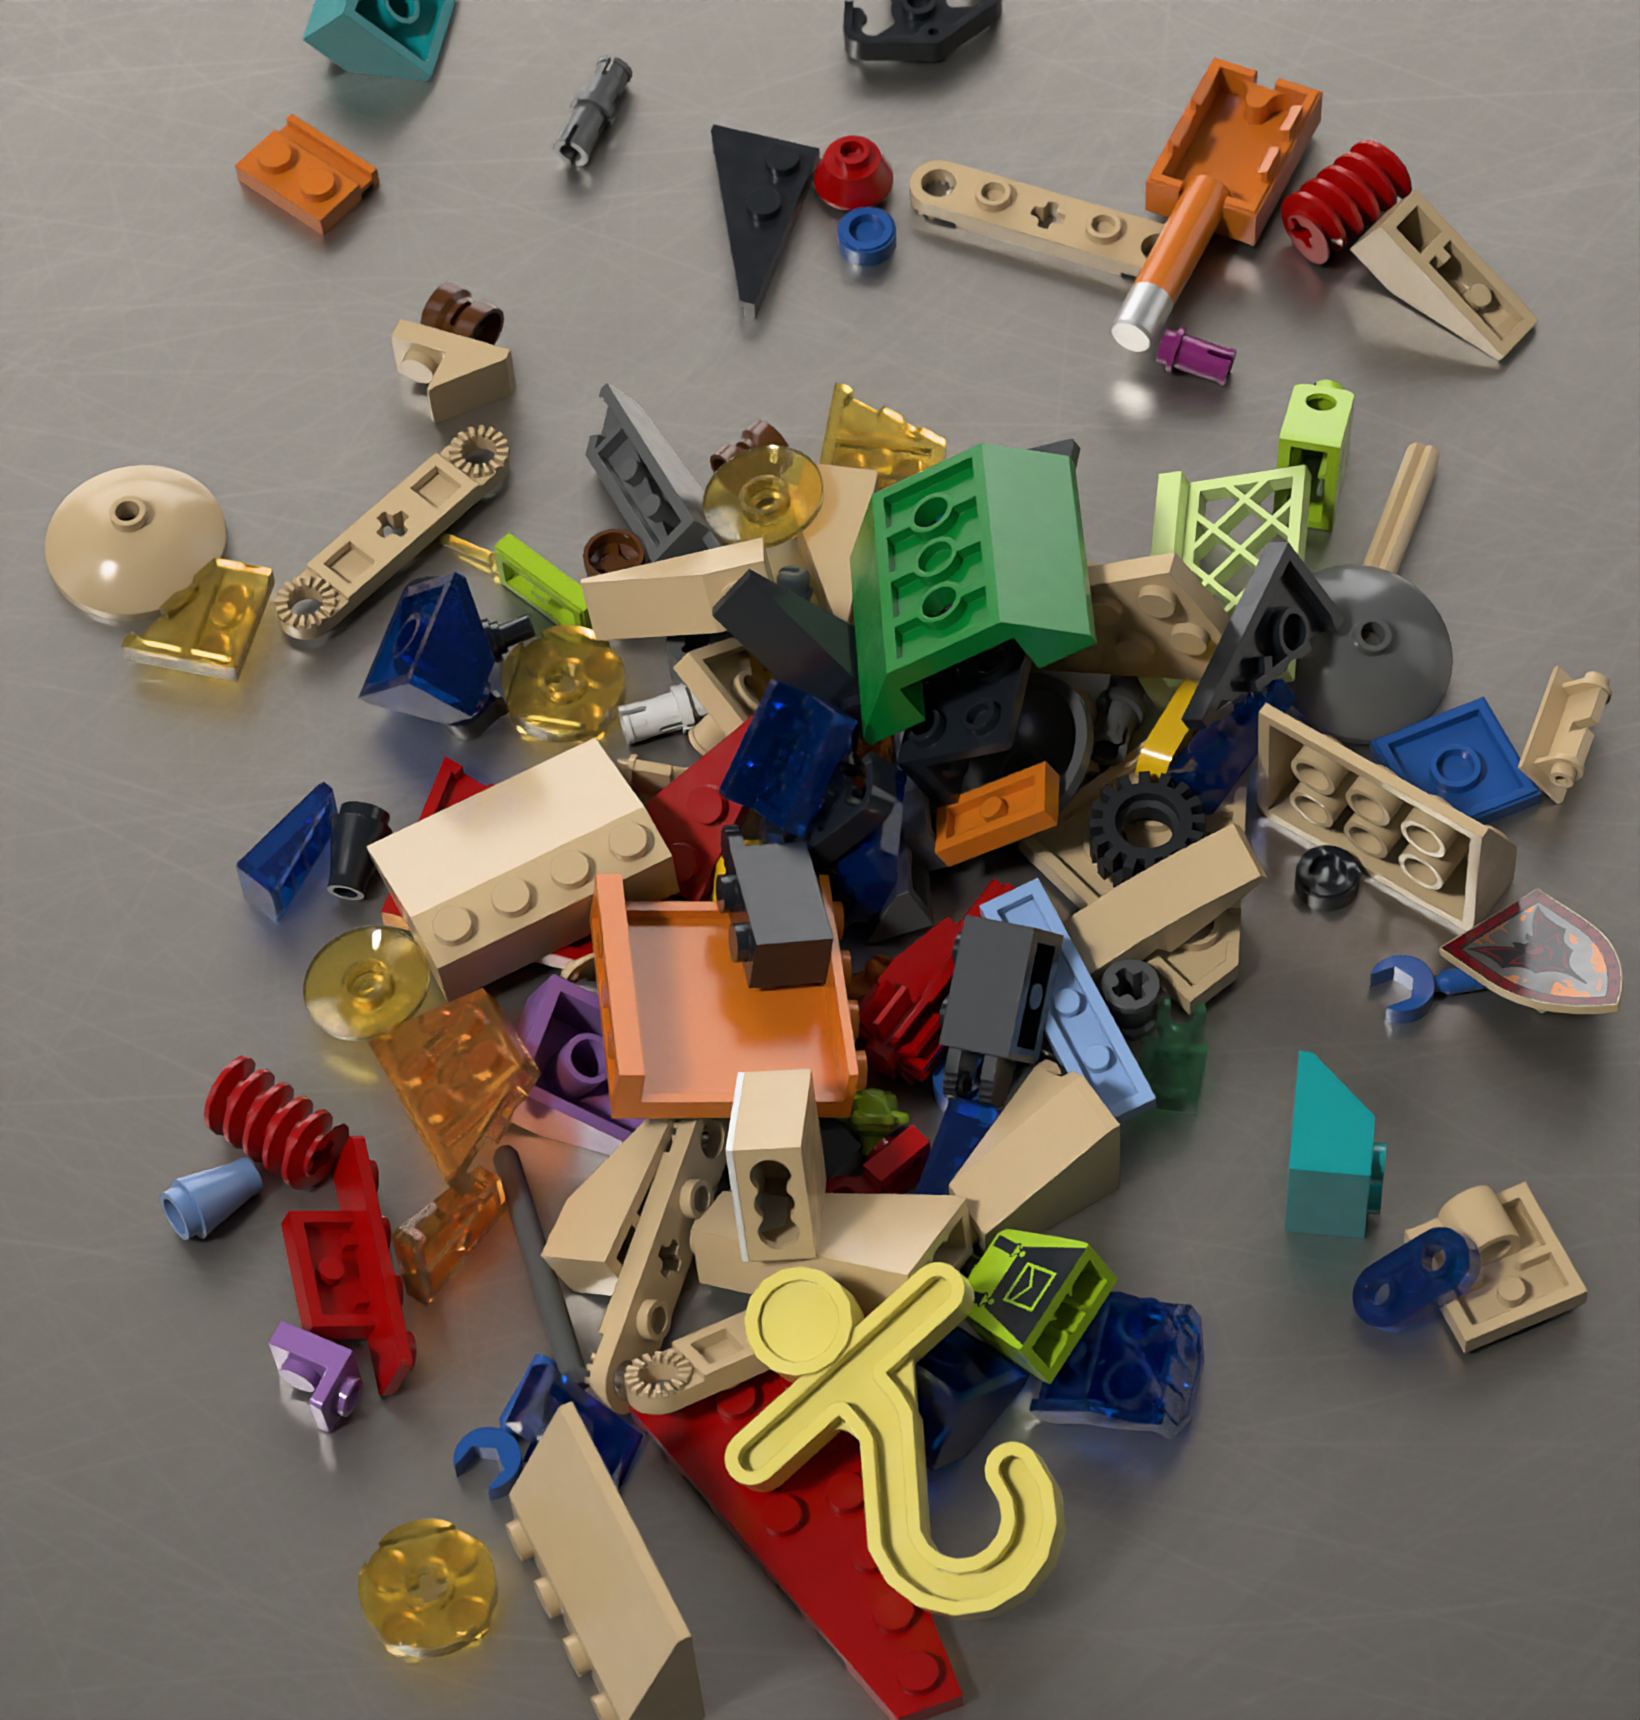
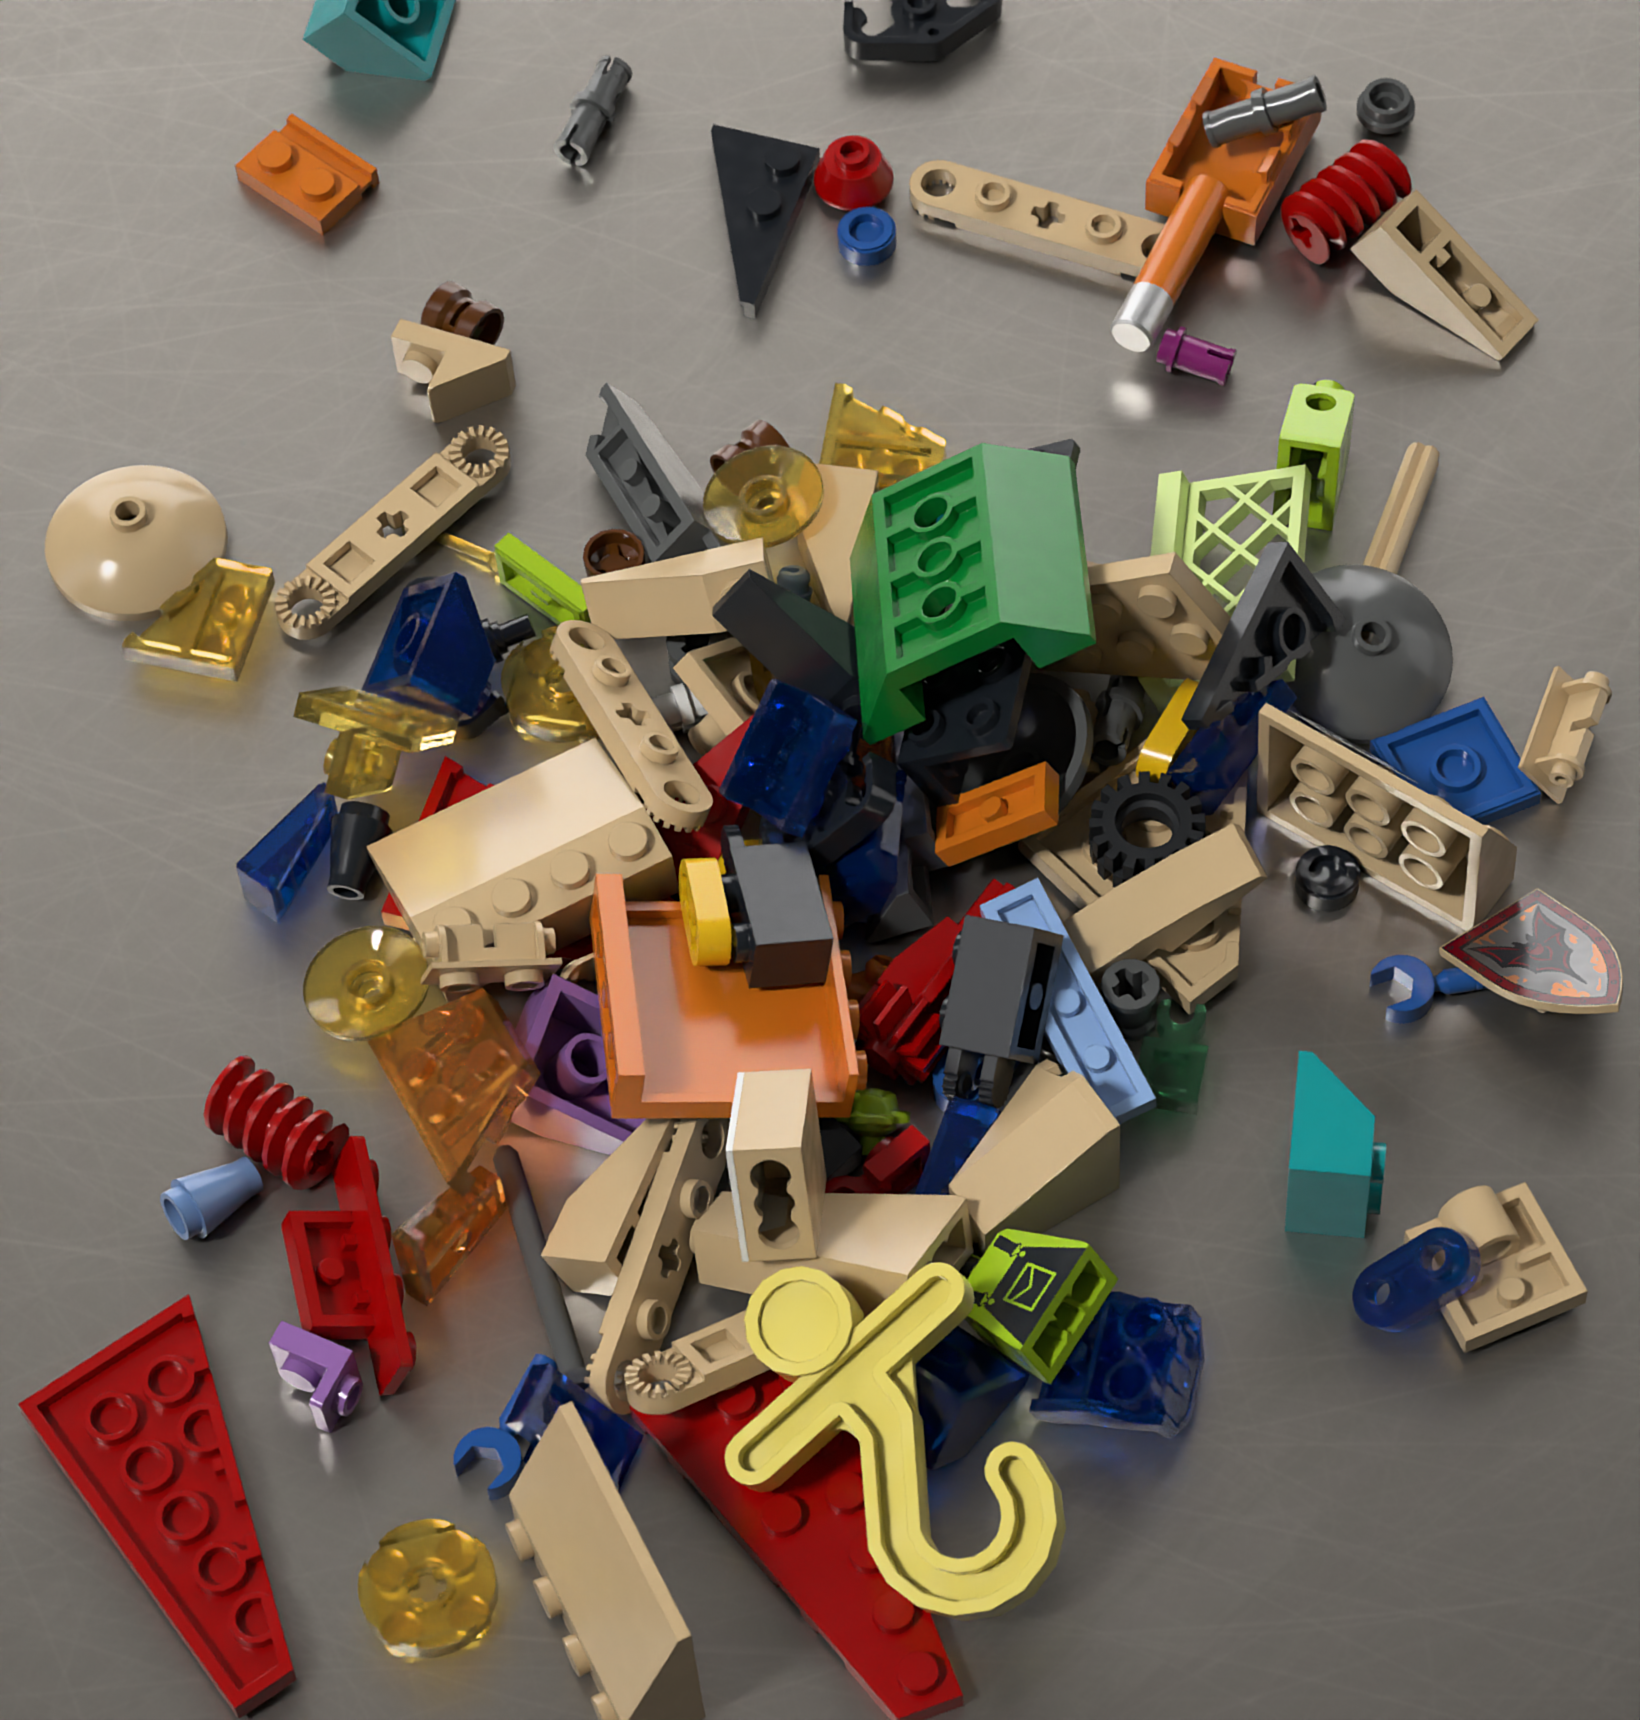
(160, 1475): none -> red wing
(369, 737): none -> clear yellow bracket
(515, 958): none -> tan hinge
(631, 725): none -> tan piece
(704, 912): none -> yellow beam
(1264, 111): none -> dark grey pin
(1348, 743): none -> sticker
(1385, 106): none -> dark grey plate

